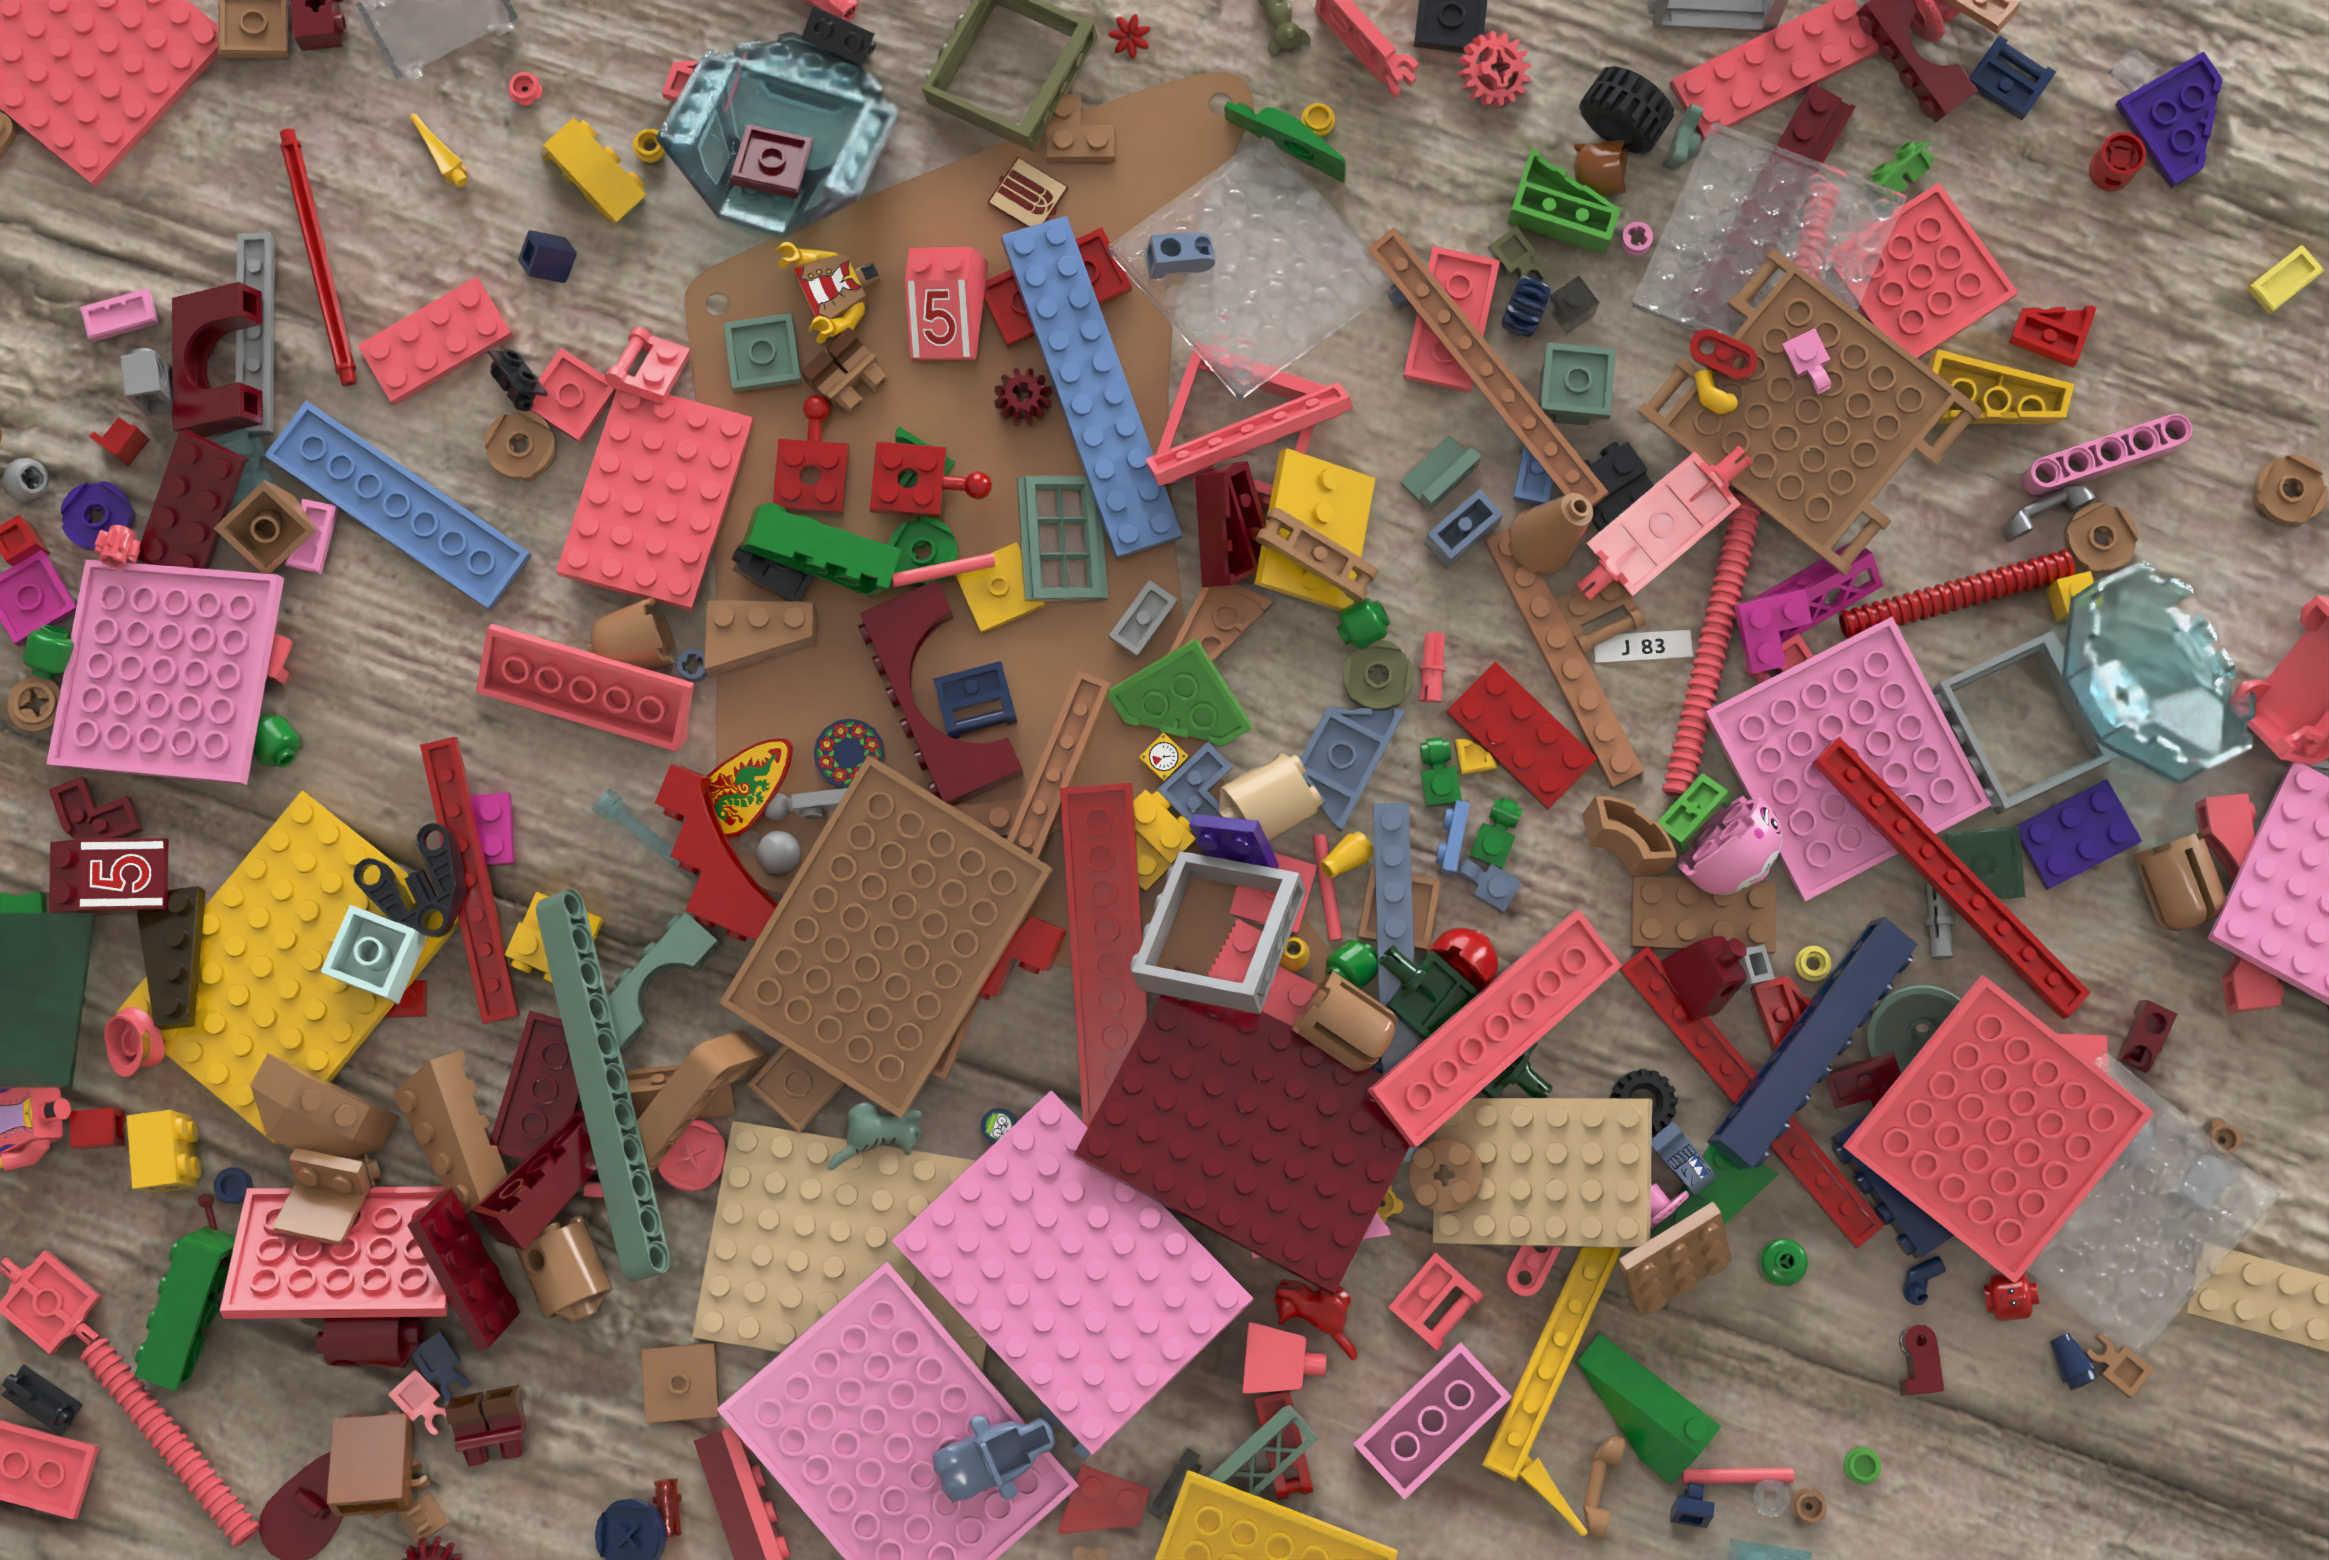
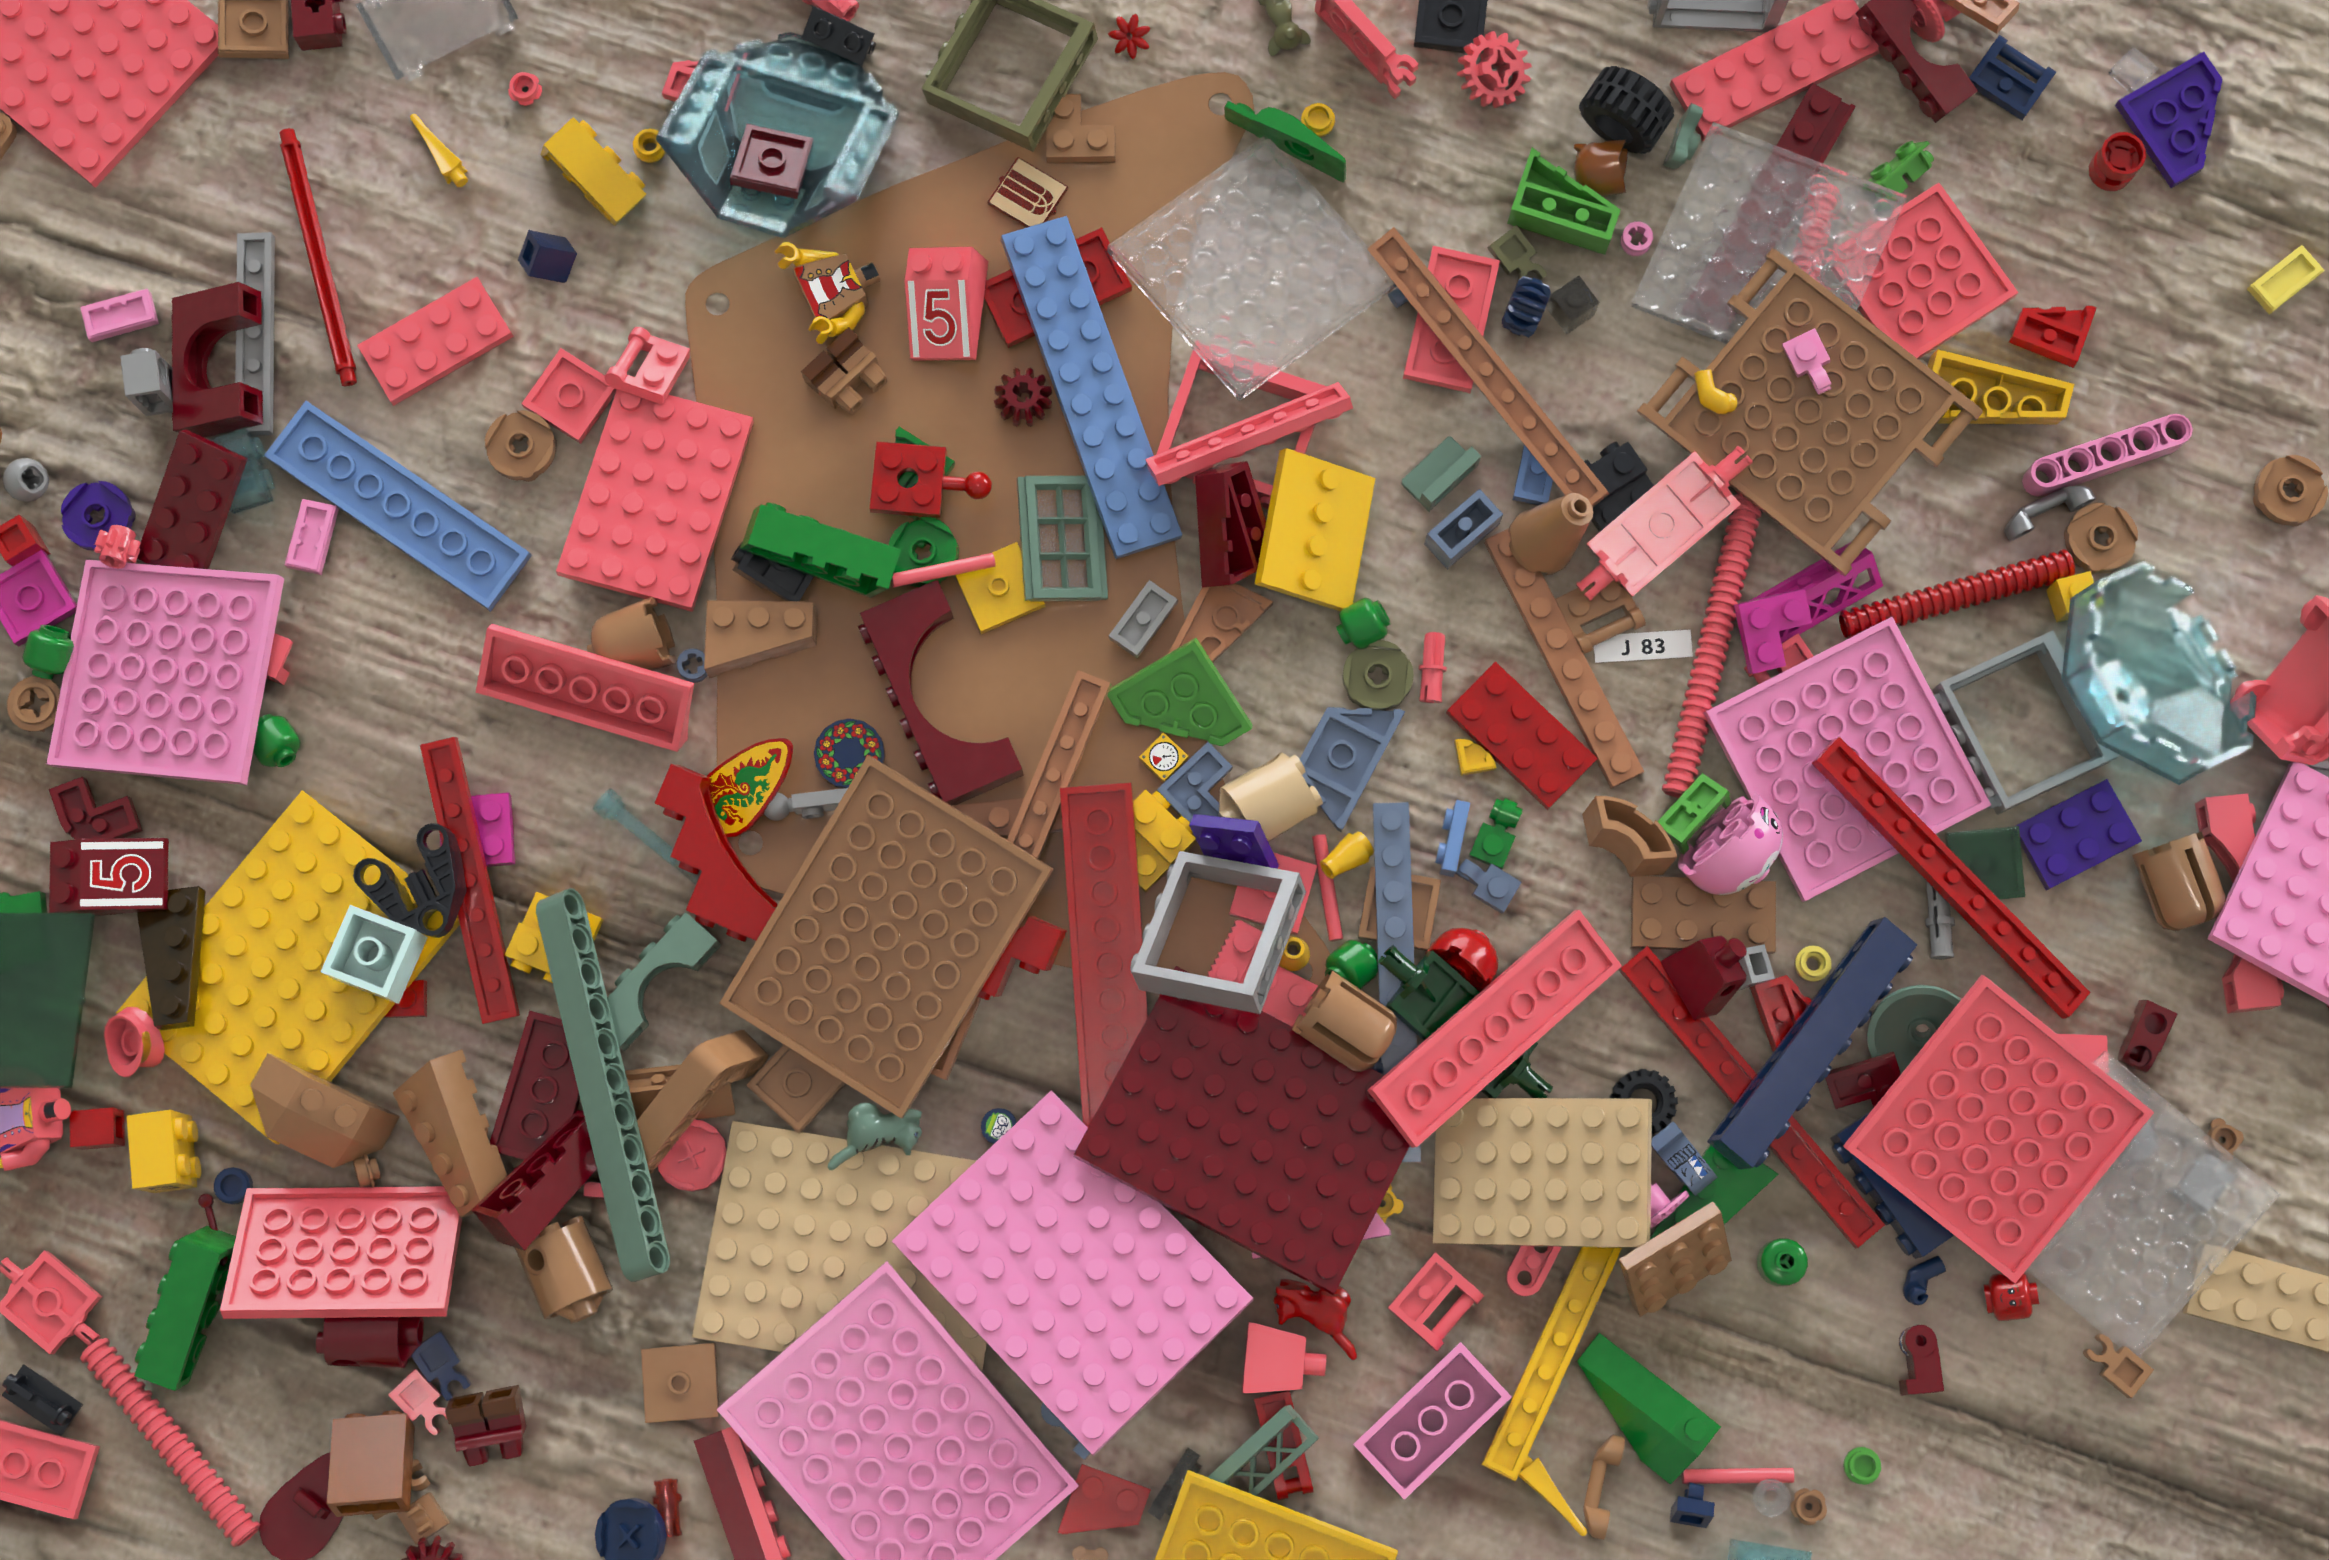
(122, 441): red panel -> none
(266, 526): medium nougat slope -> none
(324, 1197): medium nougat bracket -> none
(464, 1269): dark red plate -> none
(516, 378): black hinge -> none
(762, 352): sand green plate -> none
(778, 853): light grey piece -> none
(799, 455): red plate -> none
(971, 689): dark blue plate -> none
(991, 1457): sand blue piece -> none
(1179, 254): sand blue leg -> none
(1317, 554): medium nougat plate -> none
(1439, 784): green plate -> none
(1460, 1190): medium nougat plate -> none
(1577, 382): sand green panel -> none
(1725, 352): red plate -> none
(2072, 1362): dark blue cone -> none

